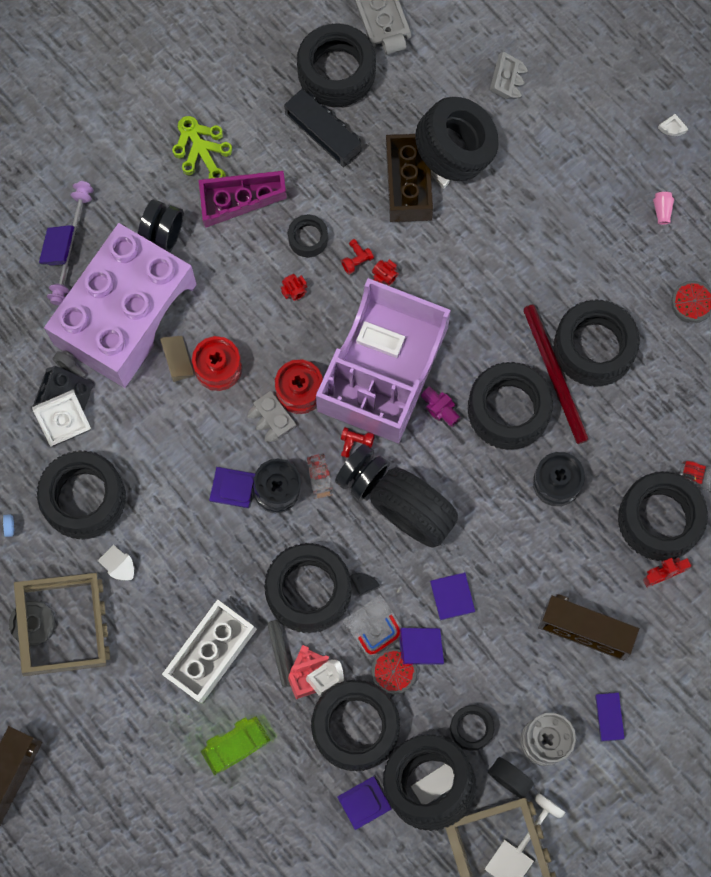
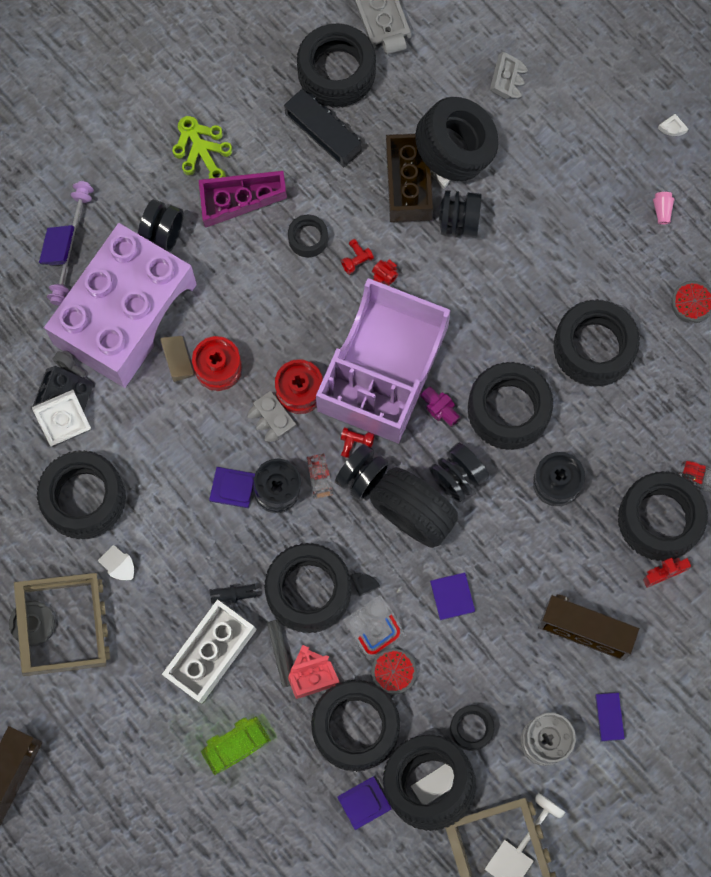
(8, 525): light blue tile -> none
(233, 593): none -> black pin
(294, 287): red gear -> none
(326, 676): white tile -> none
(380, 339): white tile -> none
(421, 646): dark purple piece -> none
(460, 214): none -> black wheel
(461, 470): none -> black wheel
(511, 777): black tyre -> none
(555, 374): dark red axle -> none

